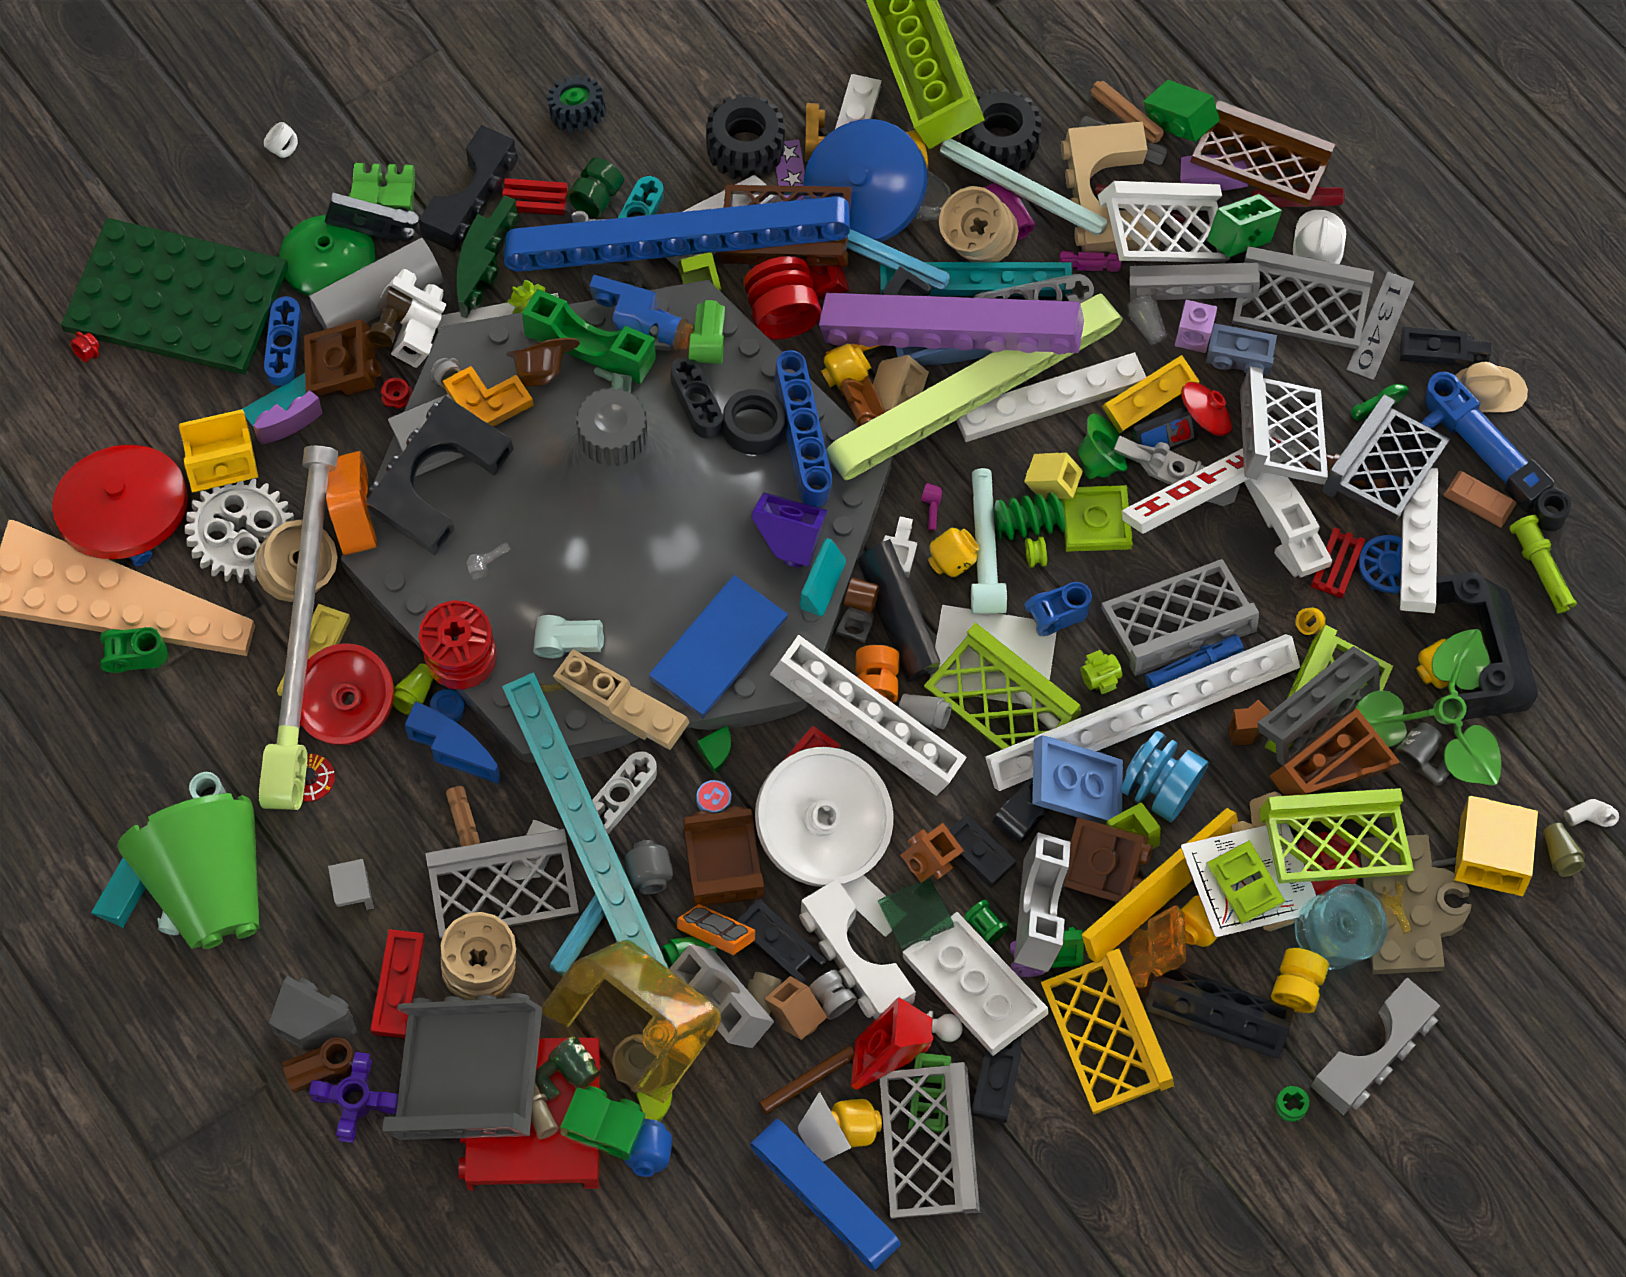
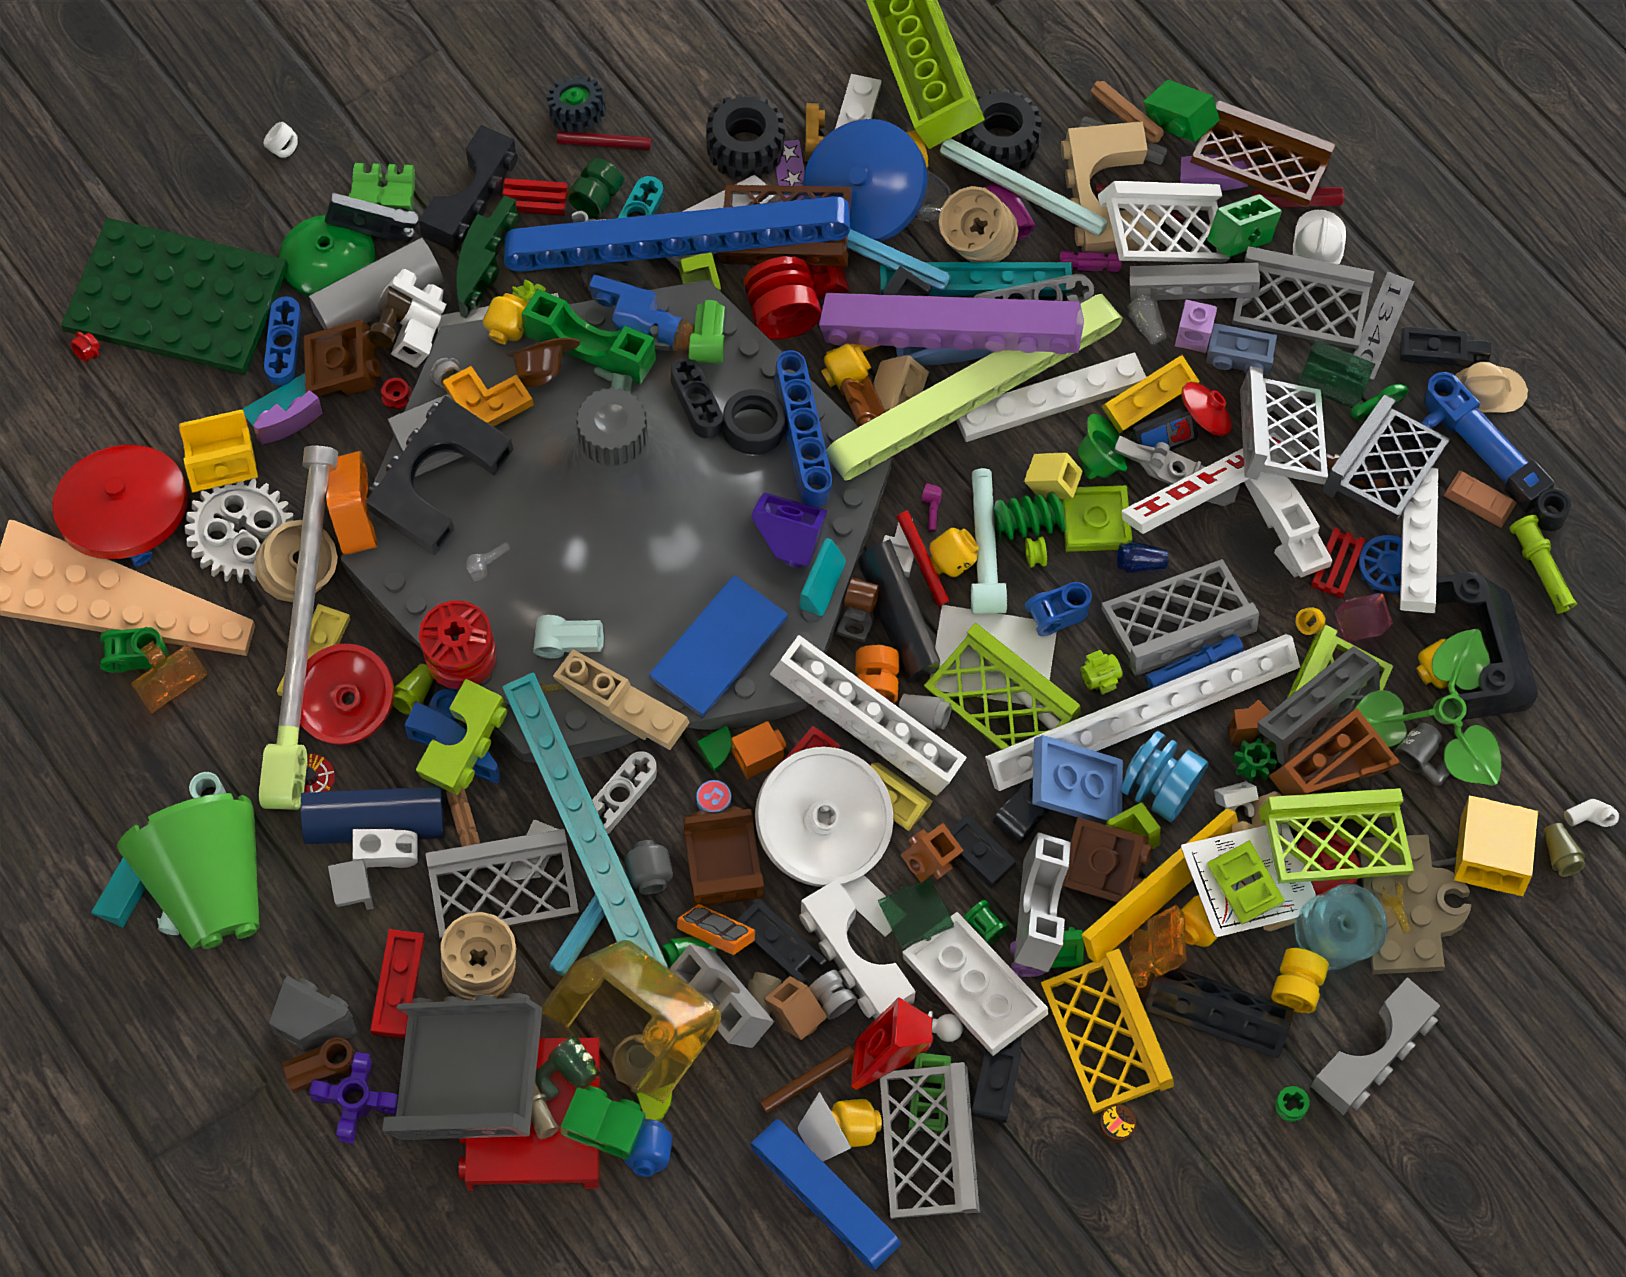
(168, 676): none -> clear orange plate
(334, 814): none -> dark blue brick
(385, 847): none -> white leg
(452, 764): none -> lime arch
(505, 318): none -> yellow head
(604, 140): none -> dark red bar
(758, 749): none -> orange brick
(906, 800): none -> light yellow slope
(922, 558): none -> red bar
(1117, 1123): none -> tile
(1141, 557): none -> clear blue cone
(1237, 795): none -> white tile
(1245, 758): none -> green gear
(1336, 373): none -> clear green panel
(1363, 617): none -> clear pink panel

